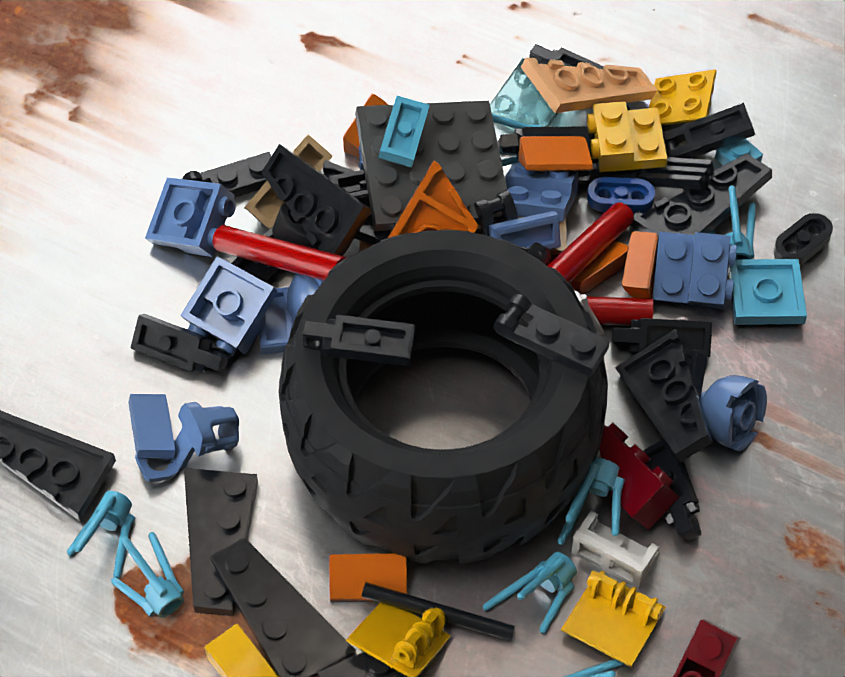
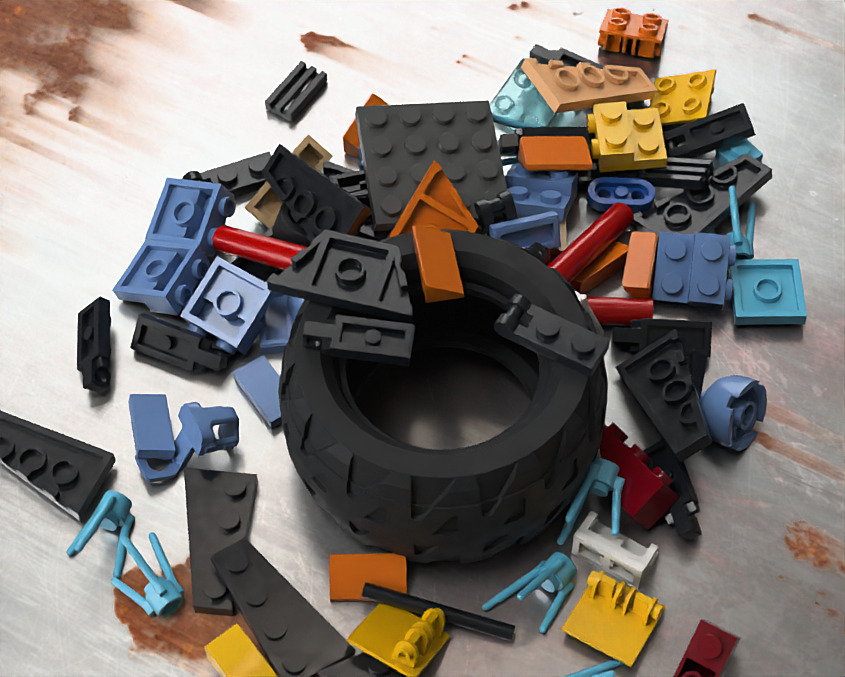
(94, 345): none -> black hinge
(163, 275): none -> medium blue plate
(261, 386): none -> medium blue tile
(291, 88): none -> black tile
(348, 275): none -> black wing
(404, 131): medium azure plate -> none
(437, 264): none -> orange slope
(622, 23): none -> orange hinge
(799, 238): black plate -> none

